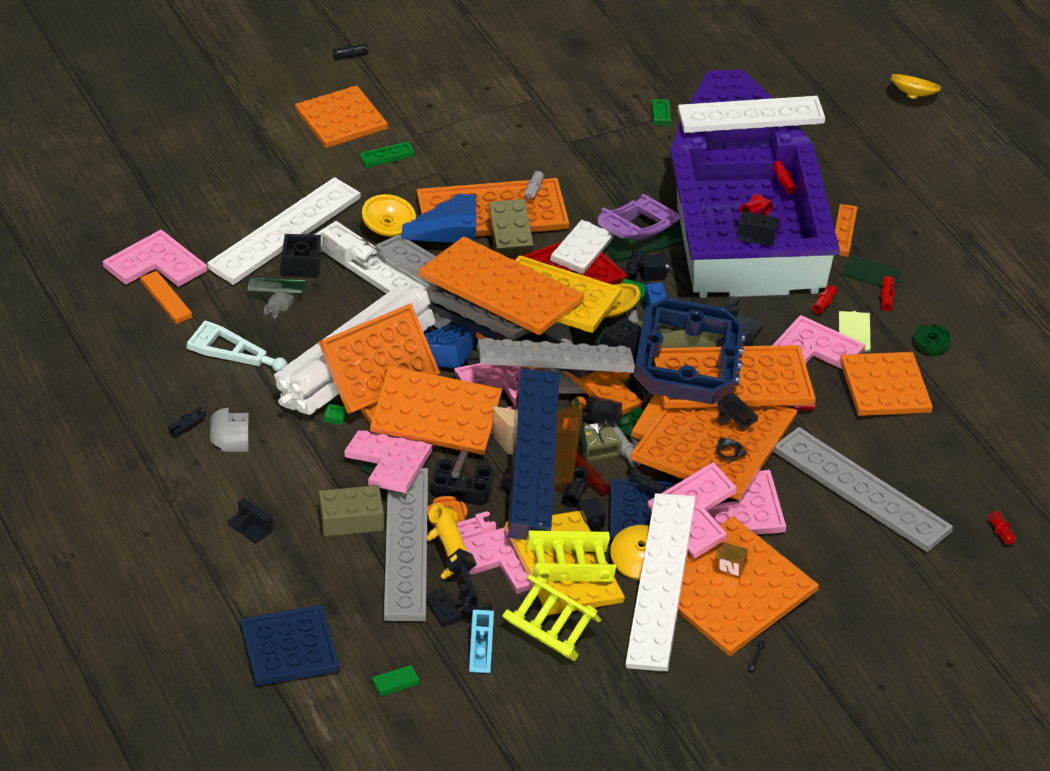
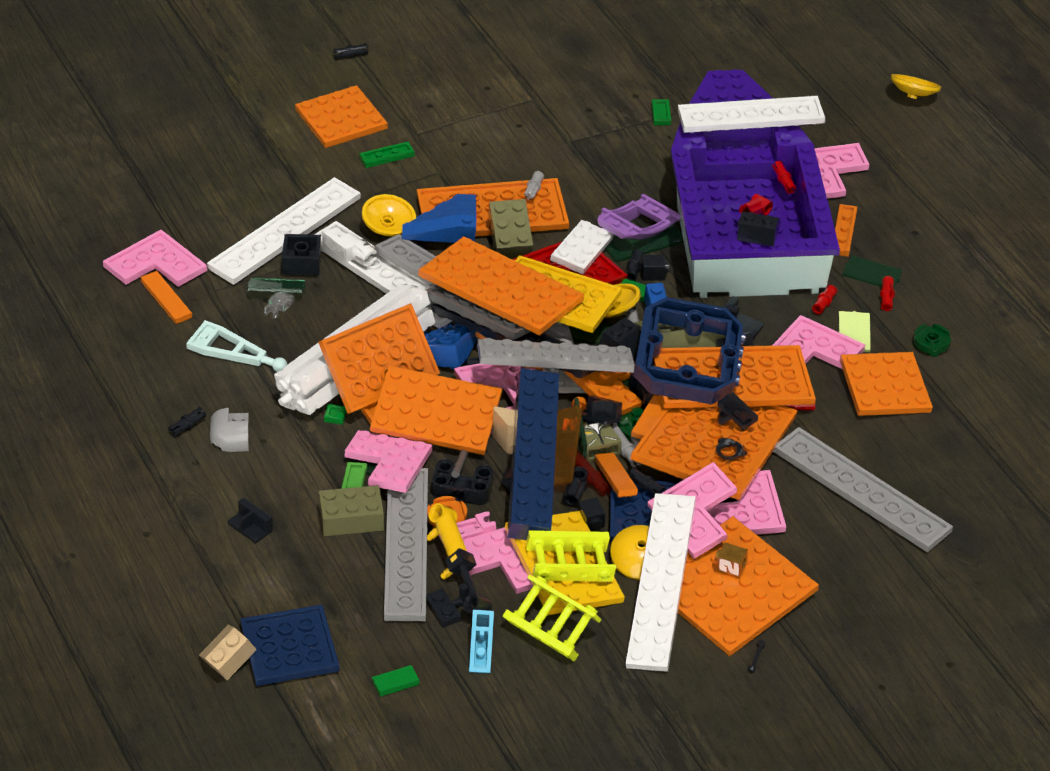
(228, 651): none -> tan slope
(355, 475): none -> bright green tile
(616, 475): none -> orange tile
(836, 161): none -> bright pink plate
(1002, 528): red axle -> none

